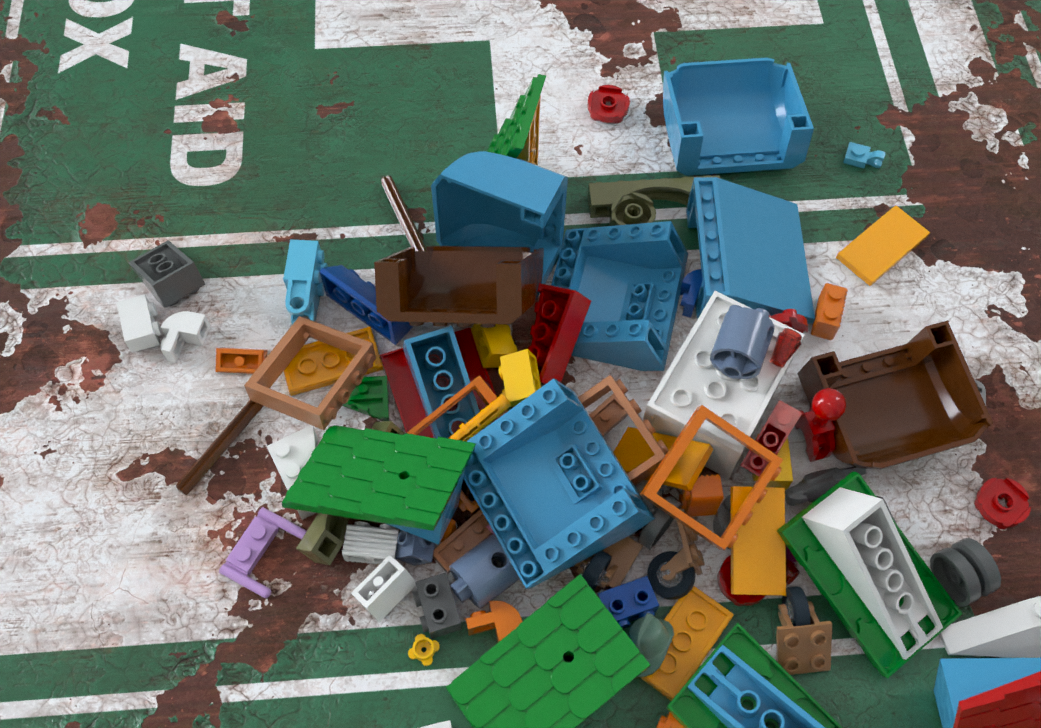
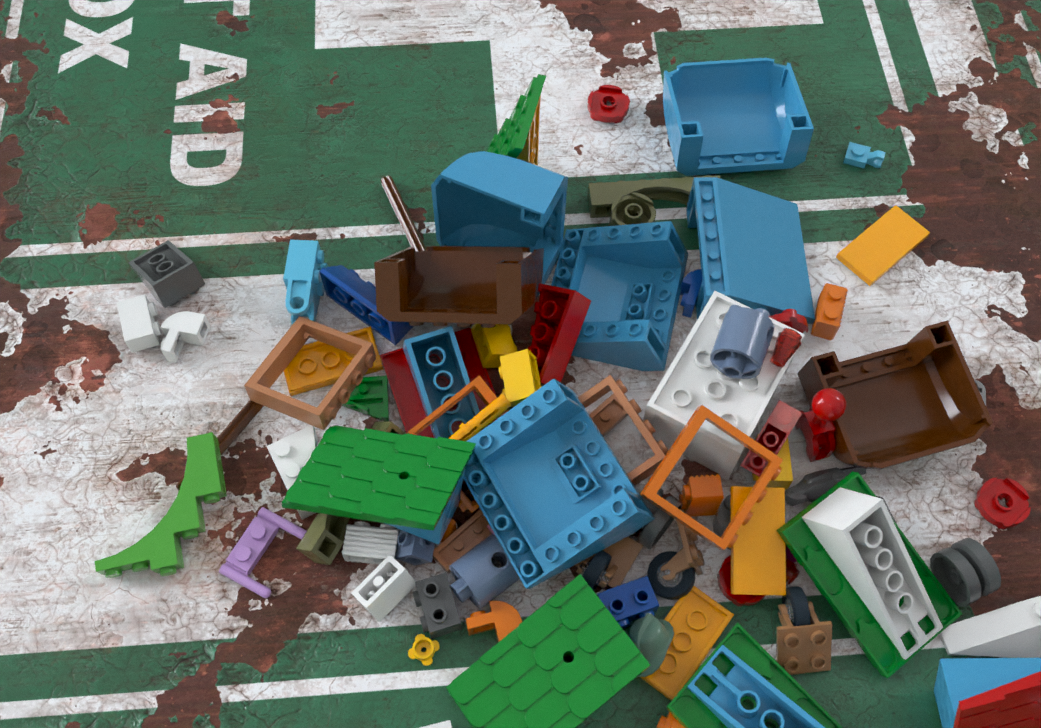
(184, 519): none -> bright green arch
(239, 359): orange slope -> none
(634, 451): light orange tile -> none

